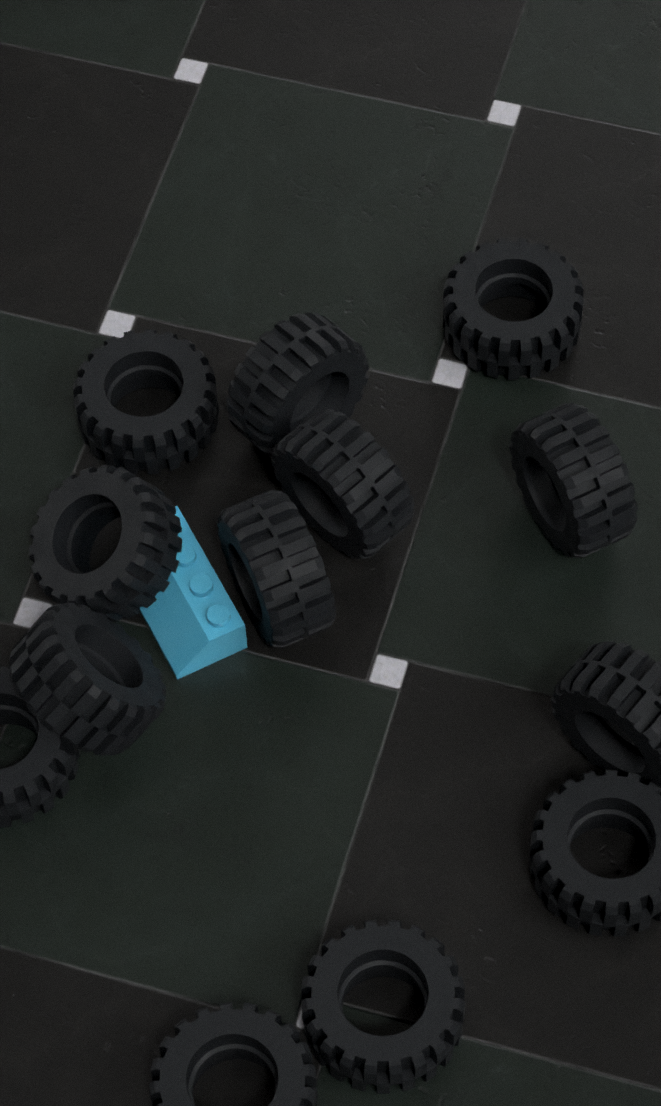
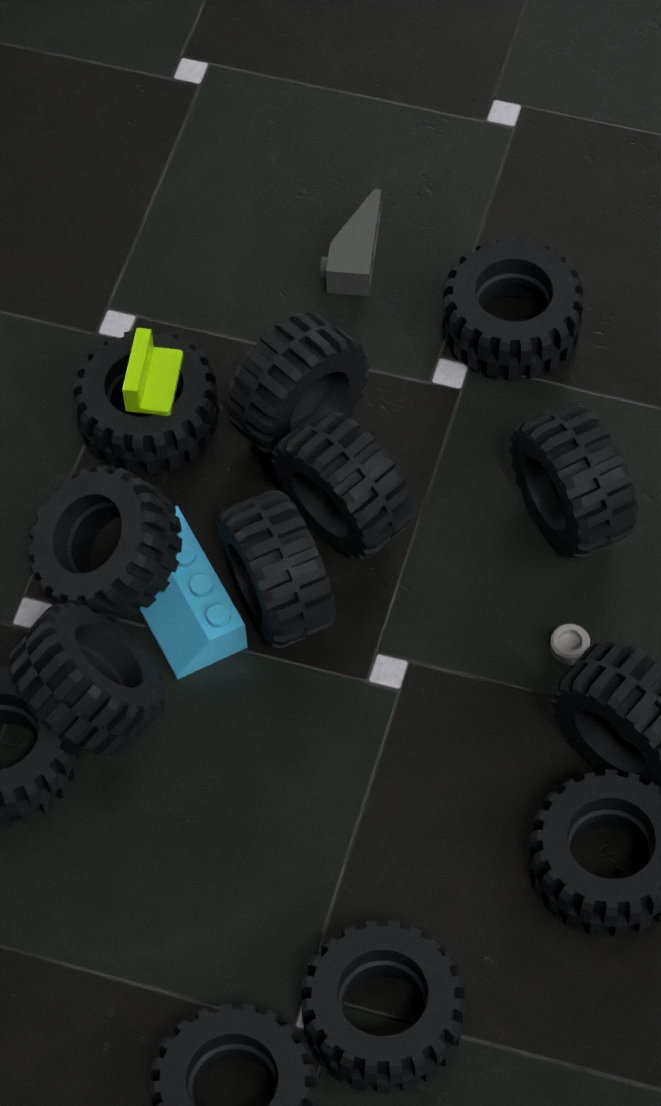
(151, 376): none -> lime panel
(353, 250): none -> dark grey slope
(569, 643): none -> light grey tile

